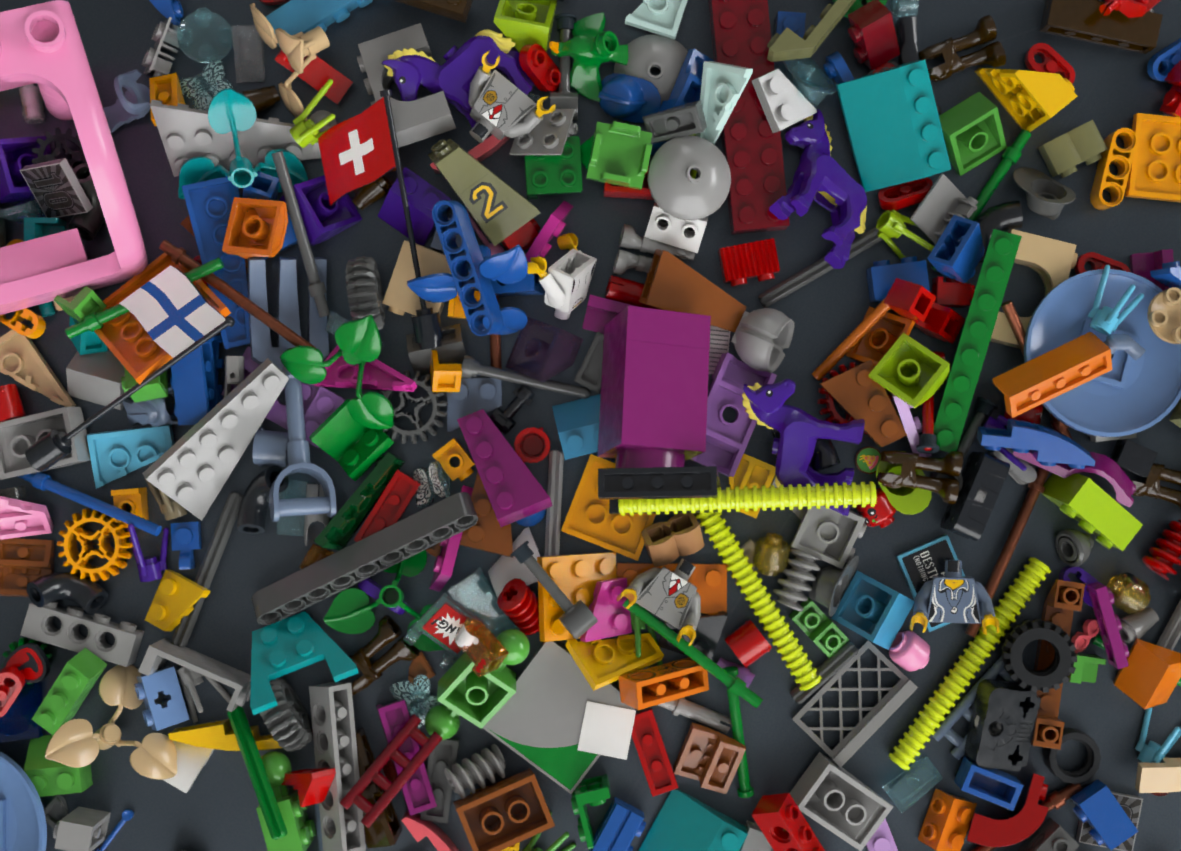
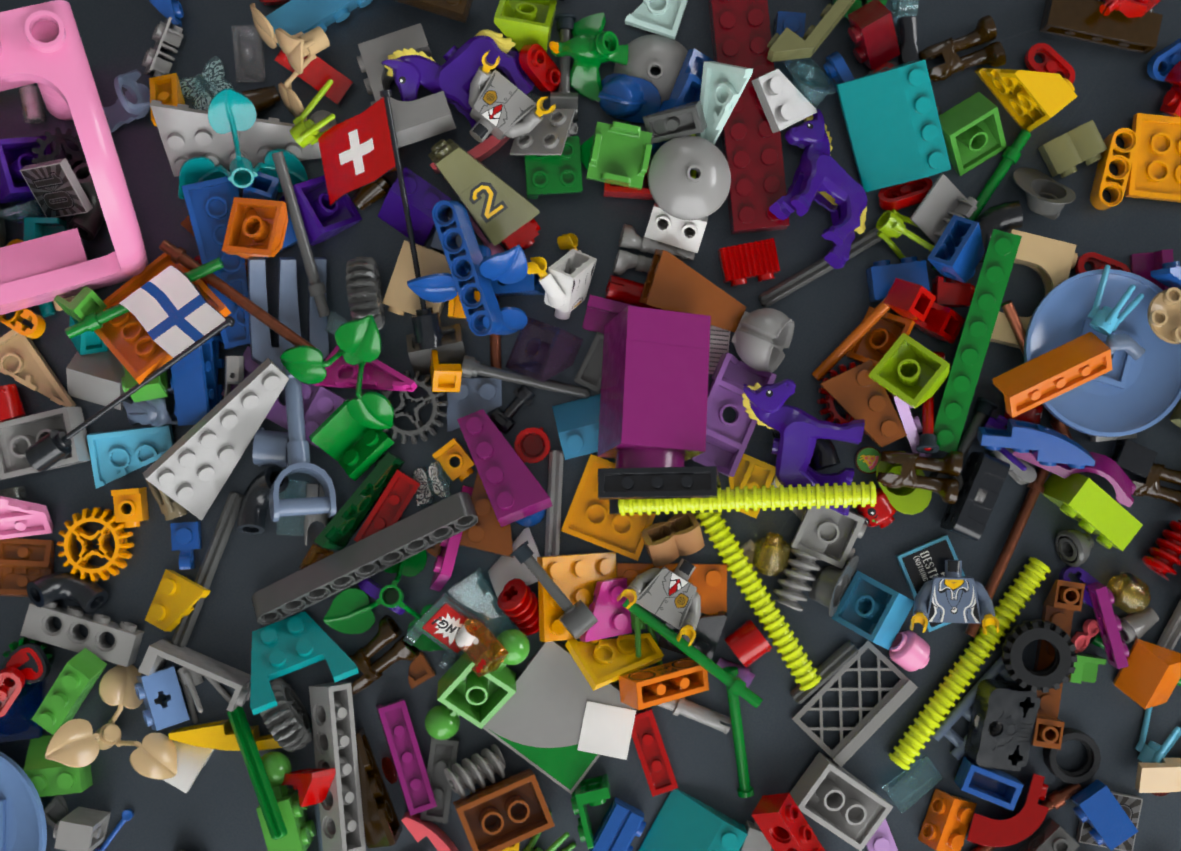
(44, 482): blue bar -> none
(148, 567): dark purple plant -> none
(205, 36): clear light blue dish -> none
(391, 788): dark red bar -> none
(416, 696): clear light blue animal -> none
(552, 227): dark pink wing -> none
(709, 758): dark orange slope -> none
(819, 628): bright green slope -> none

